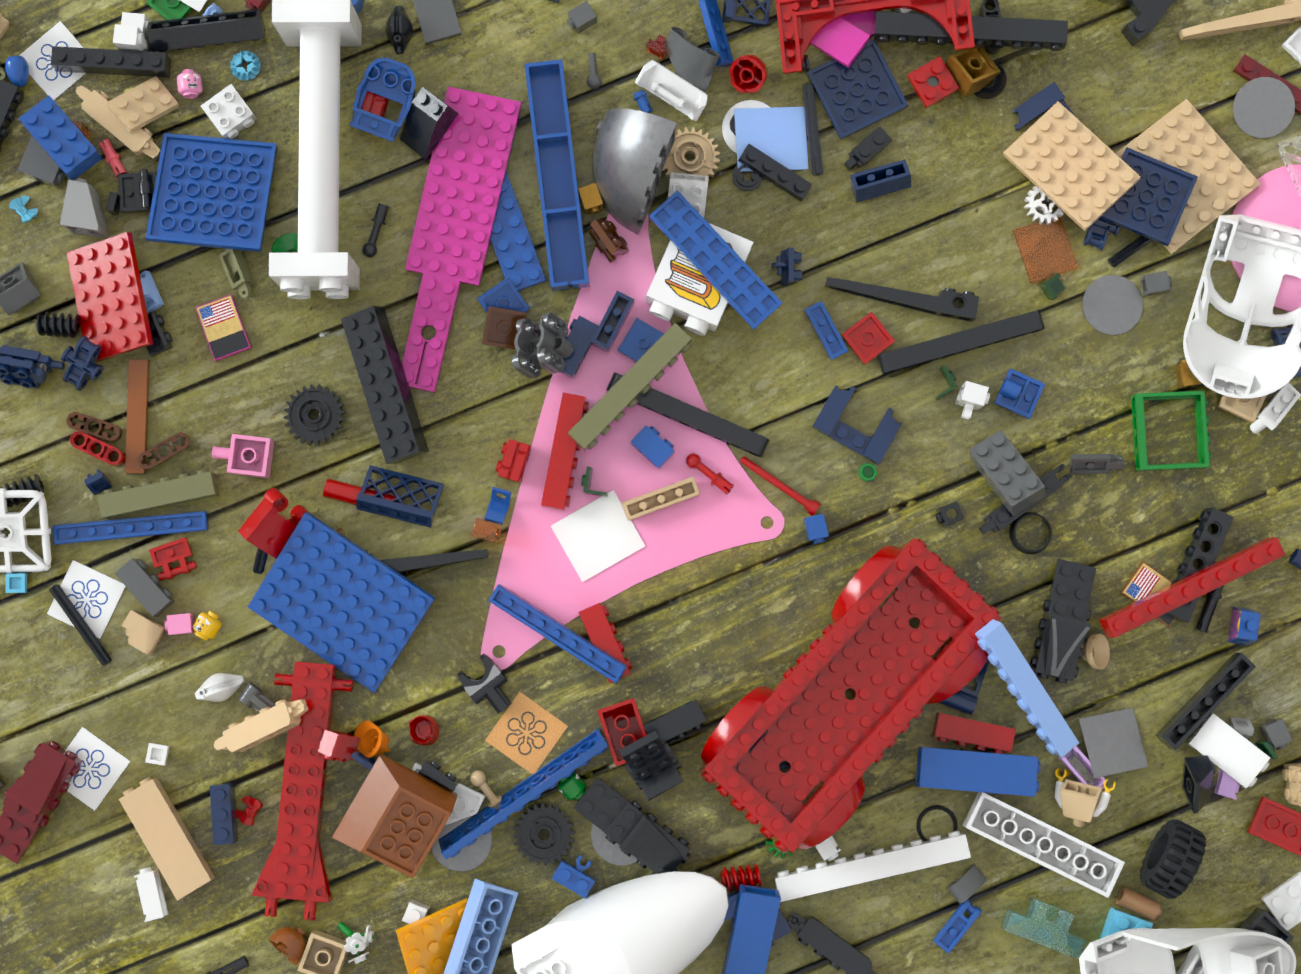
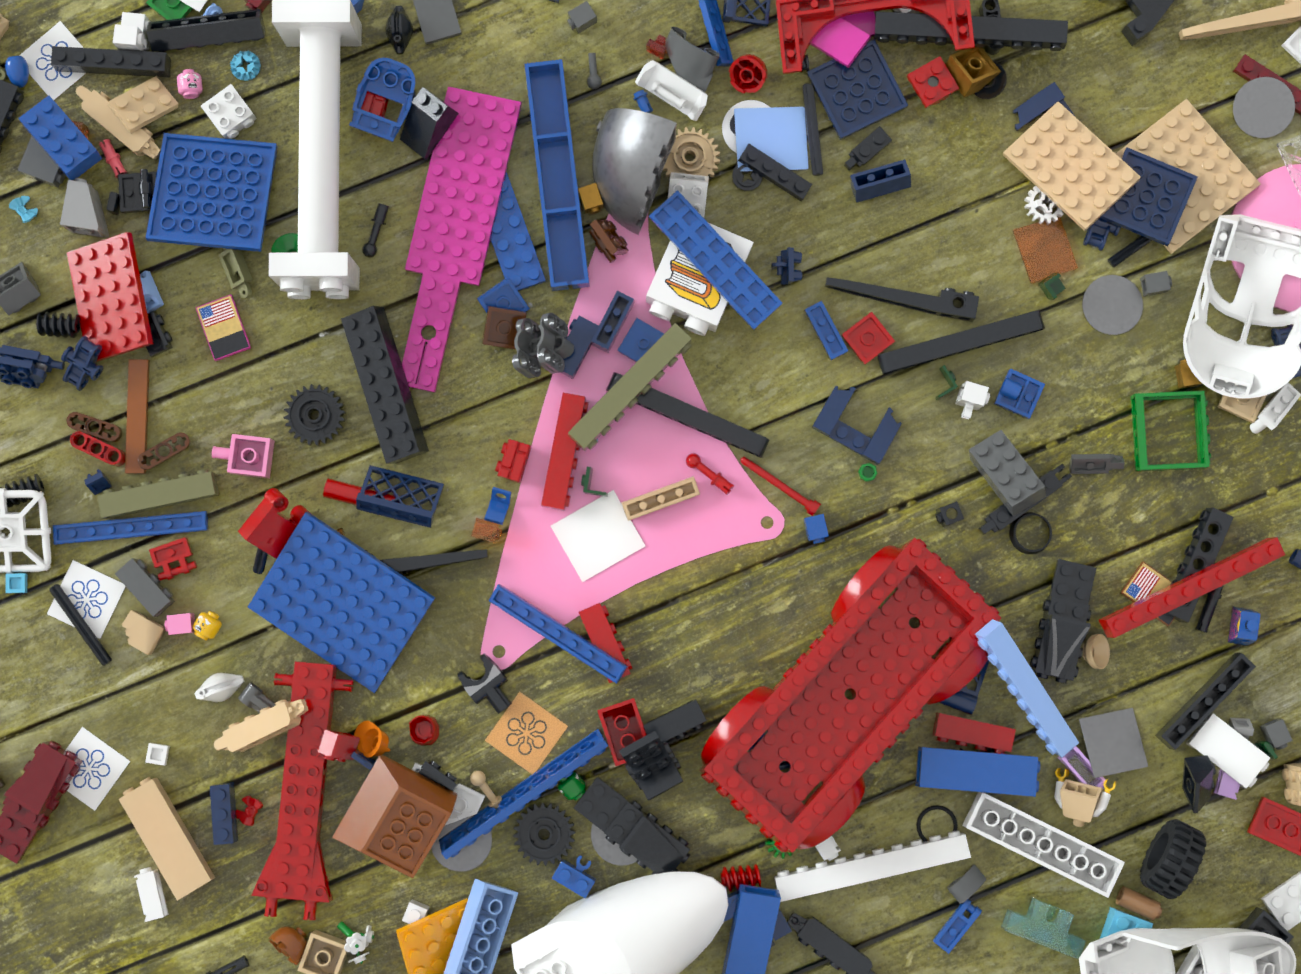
(652, 446): blue brick -> none

